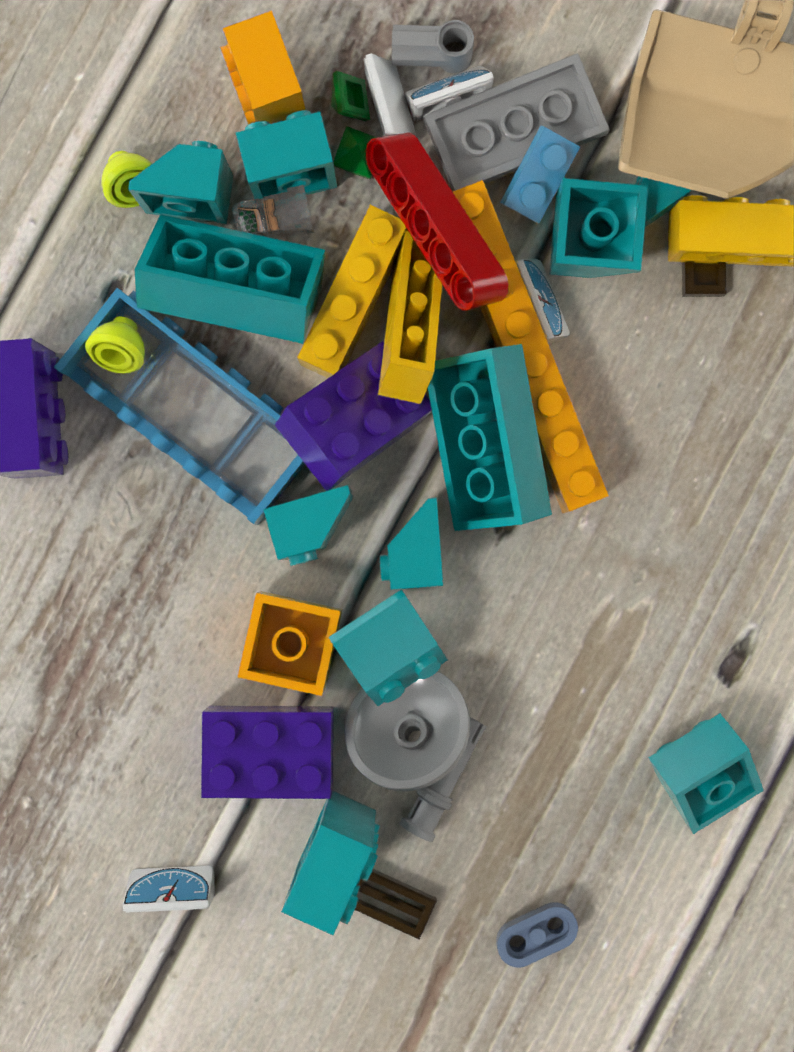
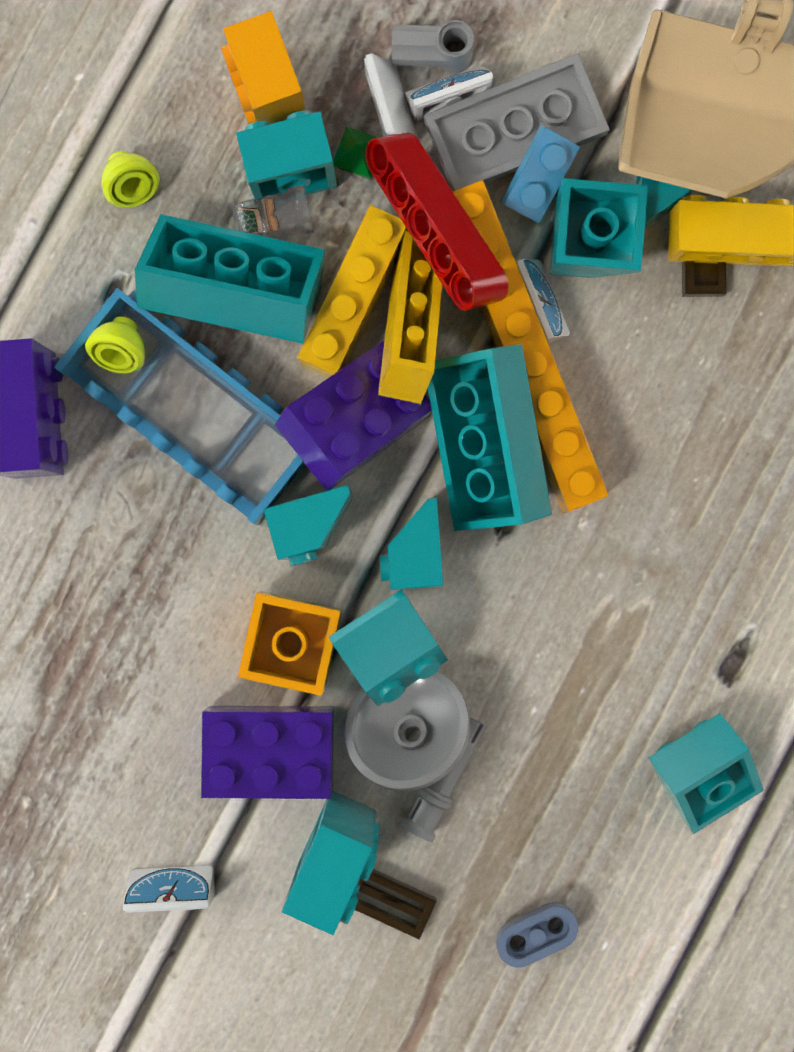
(186, 184): teal slope -> none
(349, 96): green slope -> none

